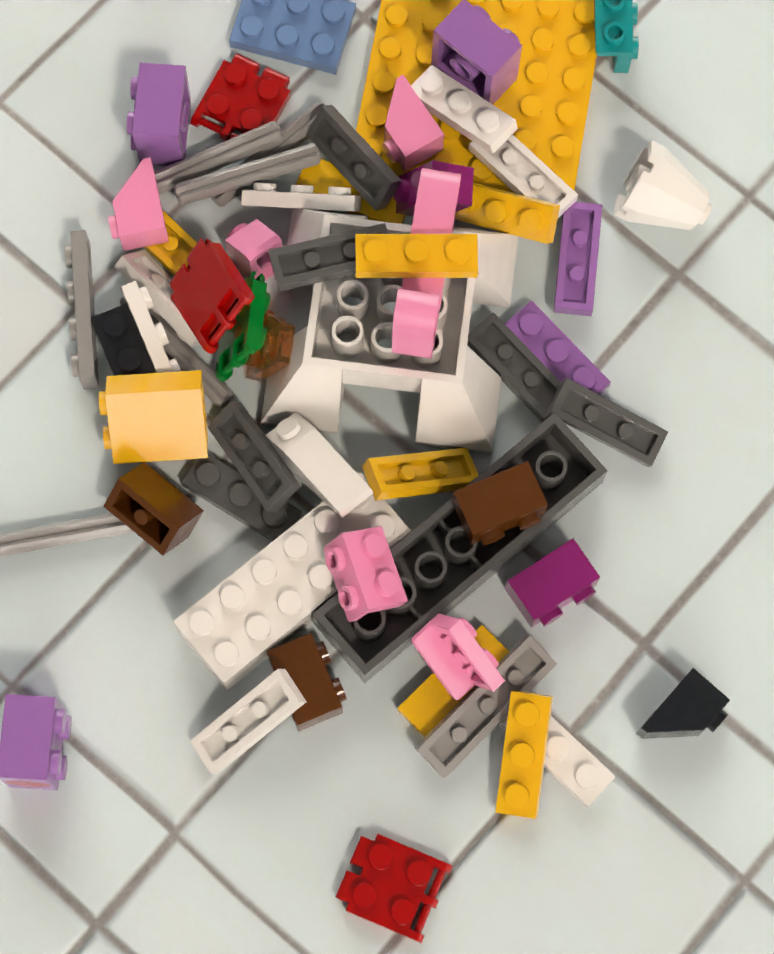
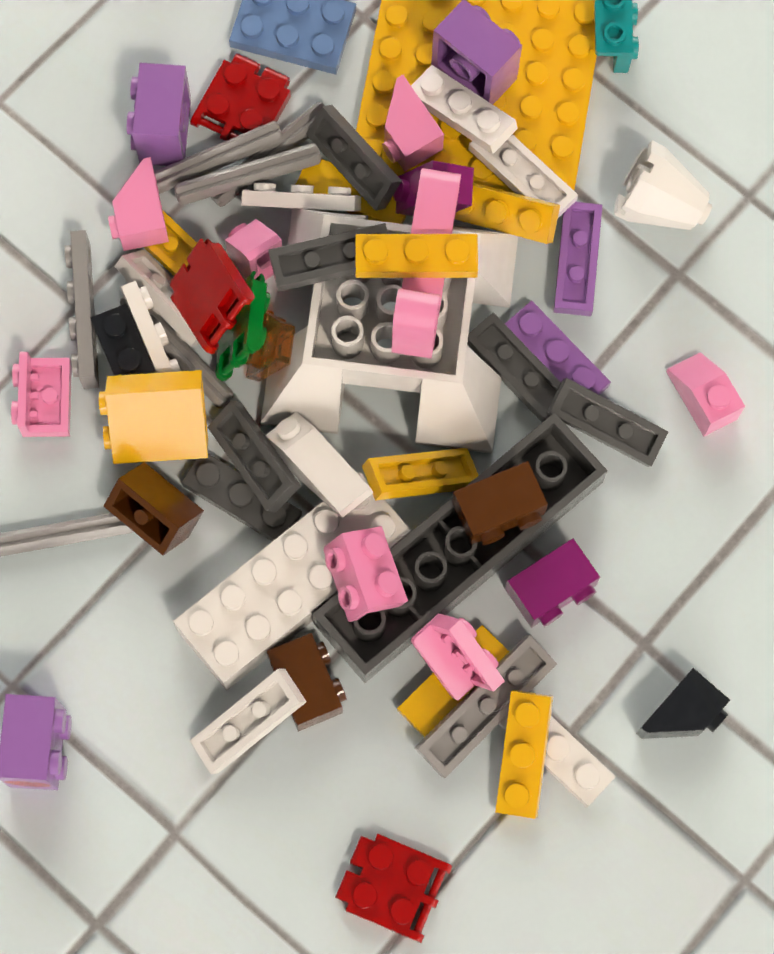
(42, 396): none -> bright pink bracket
(706, 393): none -> bright pink slope

